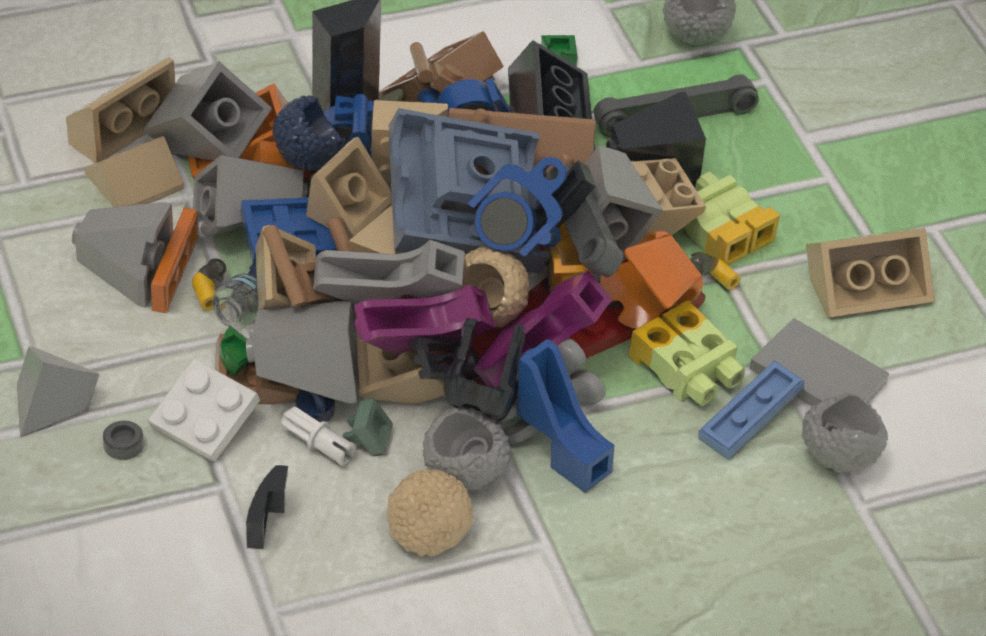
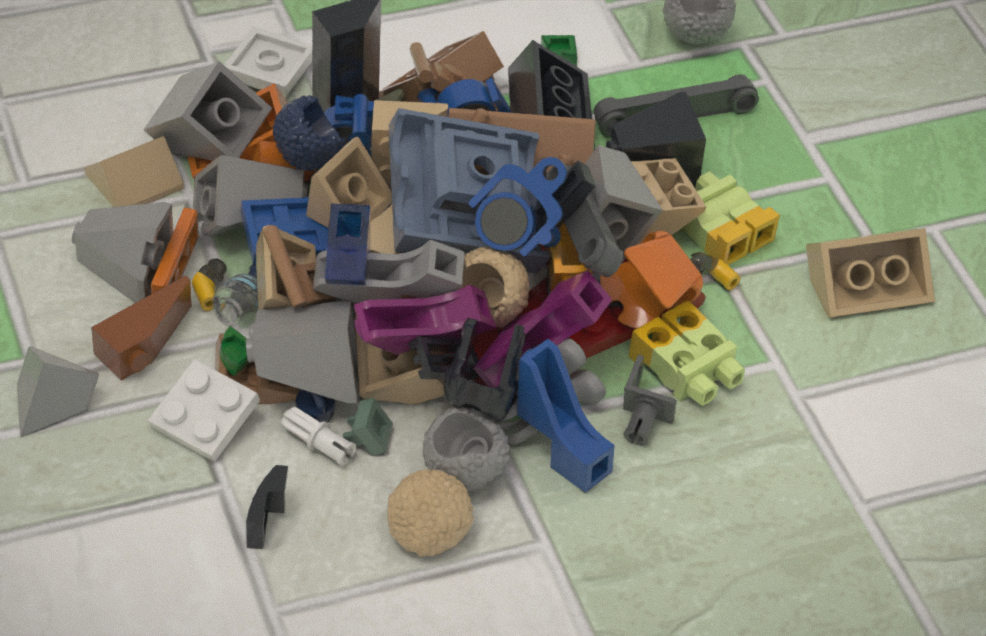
(120, 113): tan slope -> none
(123, 440): dark grey tile -> none
(139, 332): none -> dark orange slope
(270, 59): none -> white plate
(348, 244): none -> clear blue slope
(645, 406): none -> dark grey bracket
(751, 409): medium blue tile -> none
(821, 364): light grey tile -> none
(844, 433): light grey hair -> none

